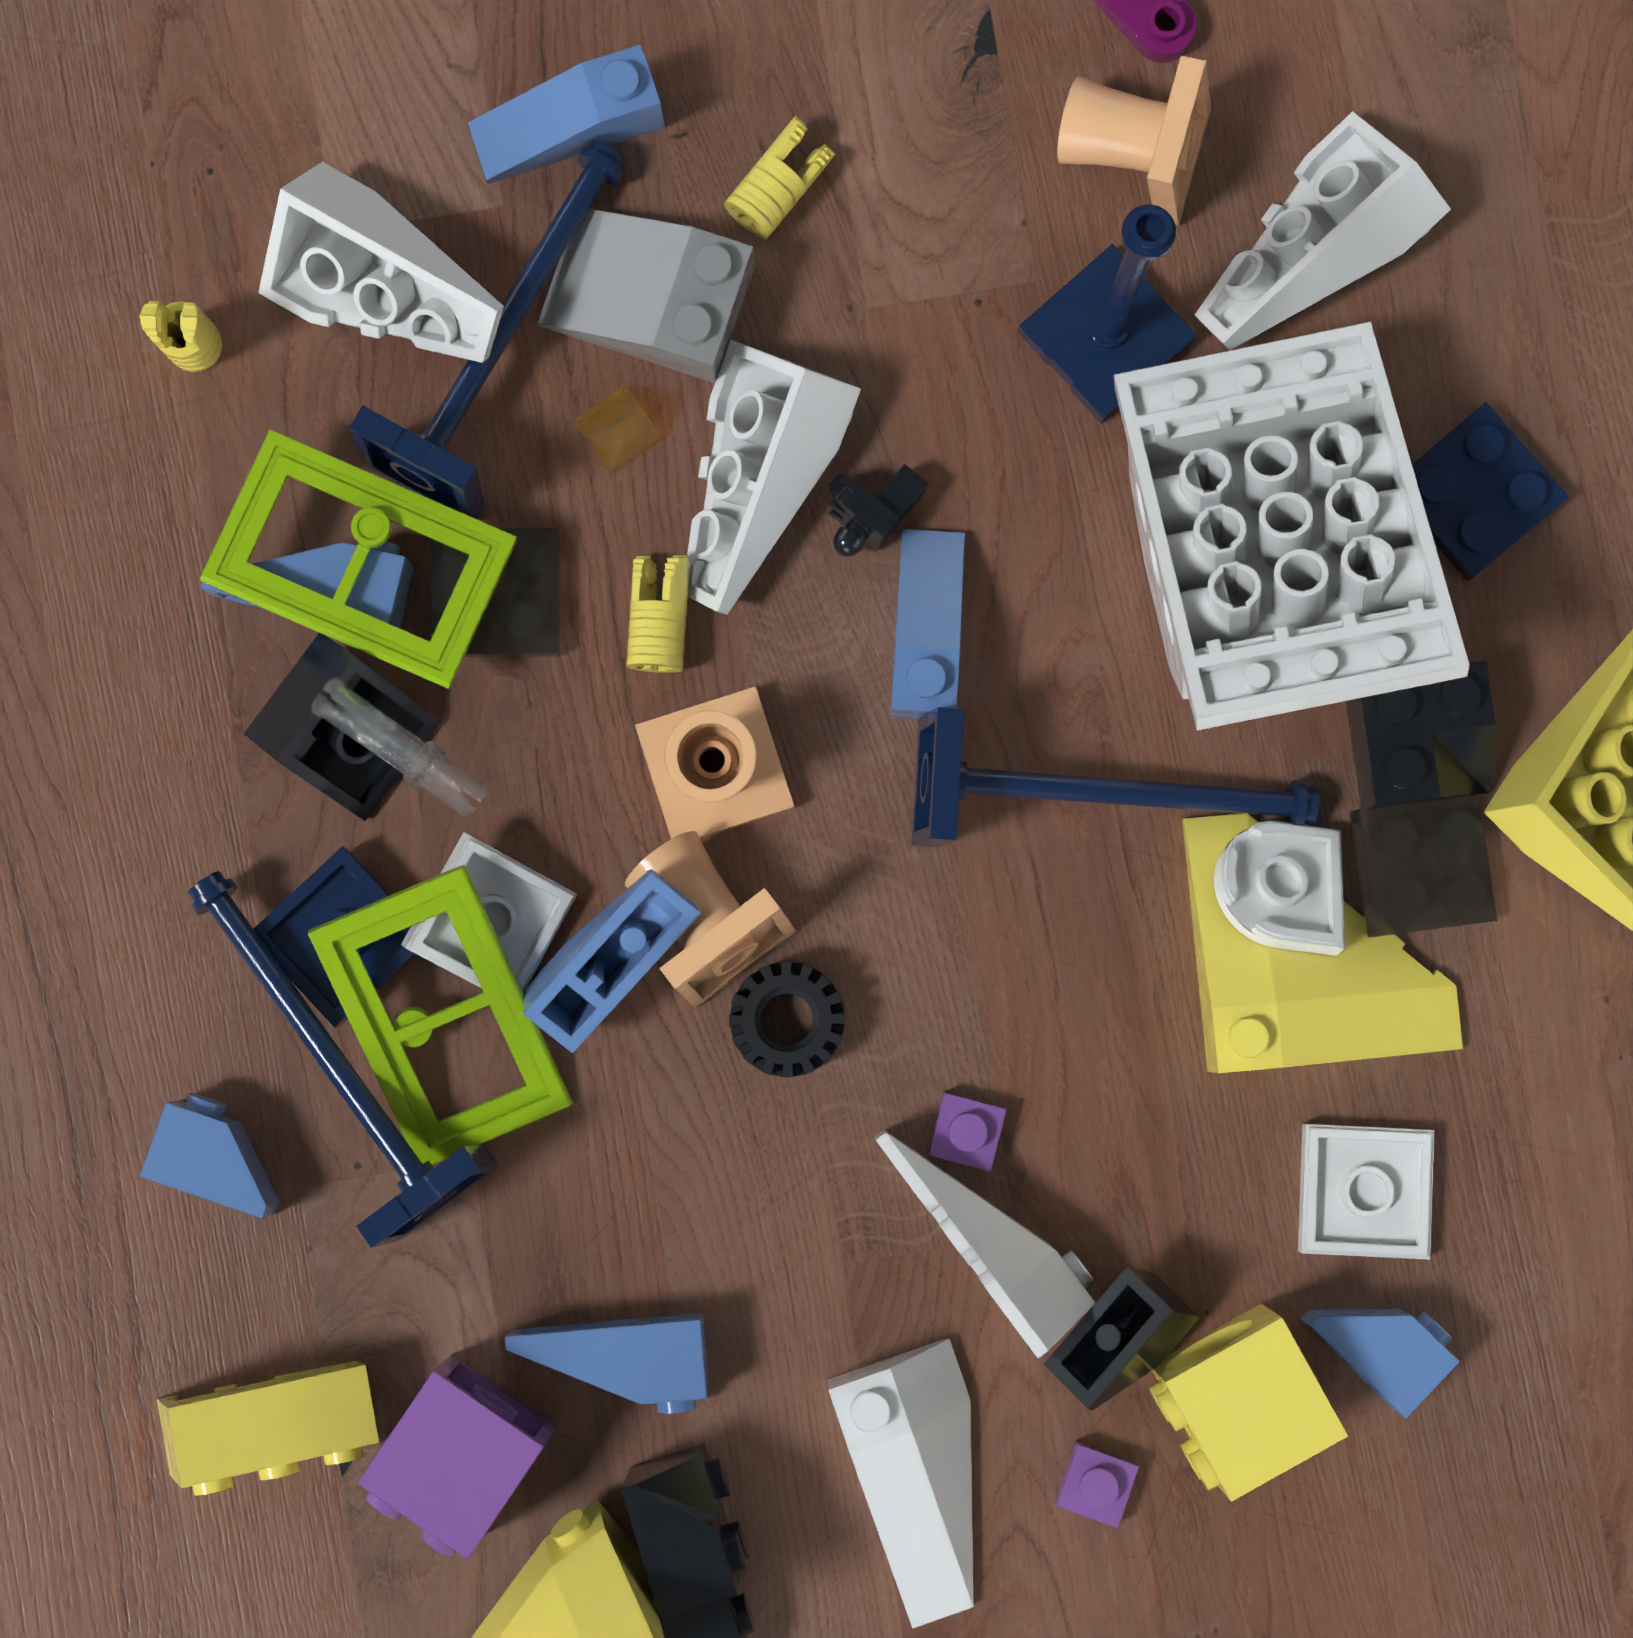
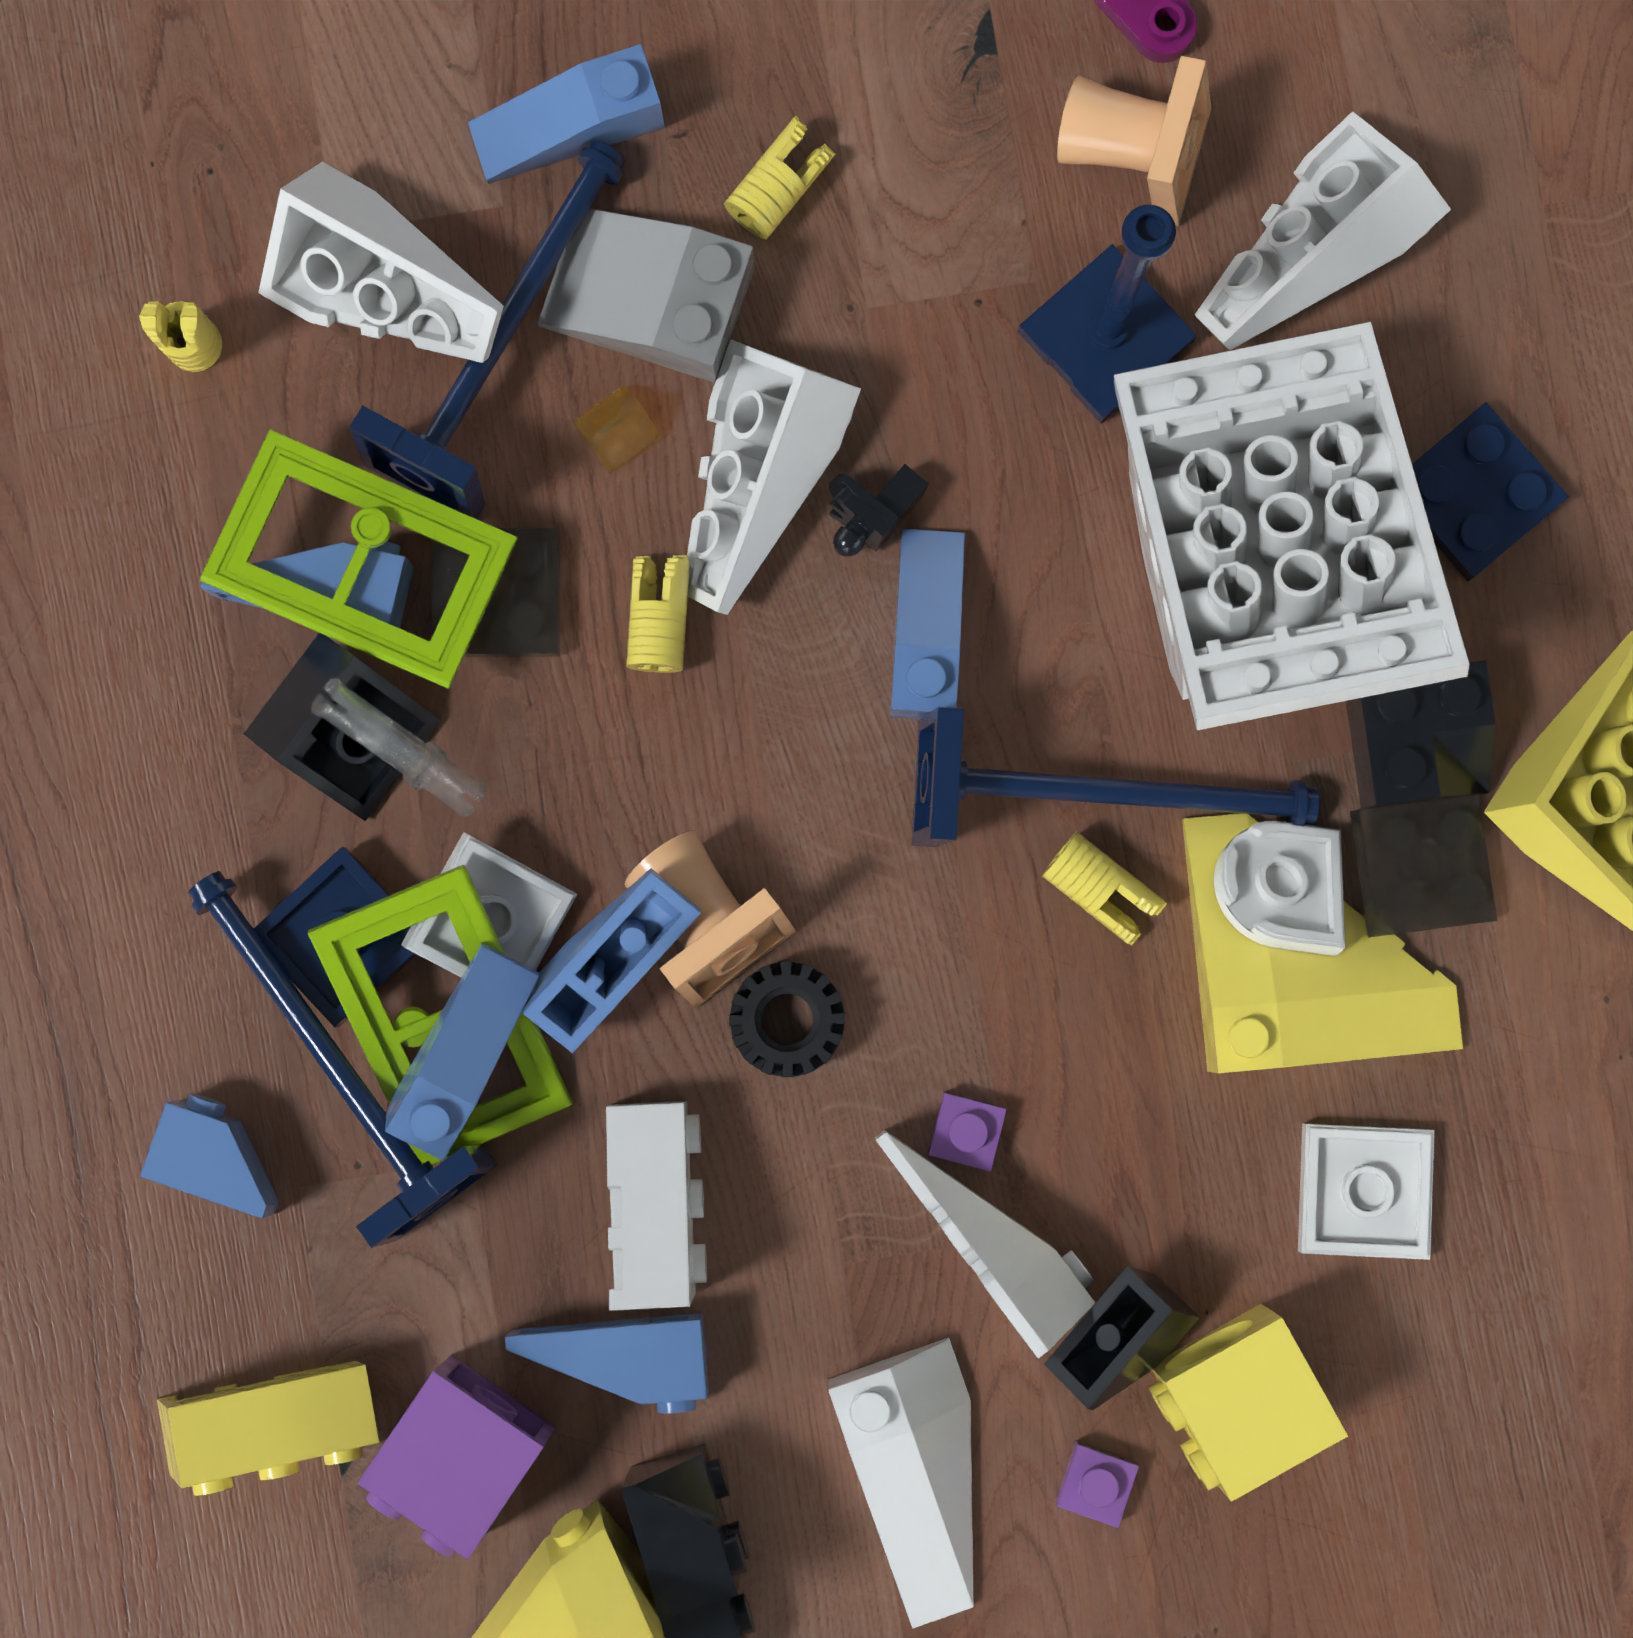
(460, 1053): none -> medium blue slope
(653, 1205): none -> white wedge
(739, 793): light nougat plant -> none
(1091, 878): none -> light yellow hinge
(1388, 1351): medium blue slope -> none

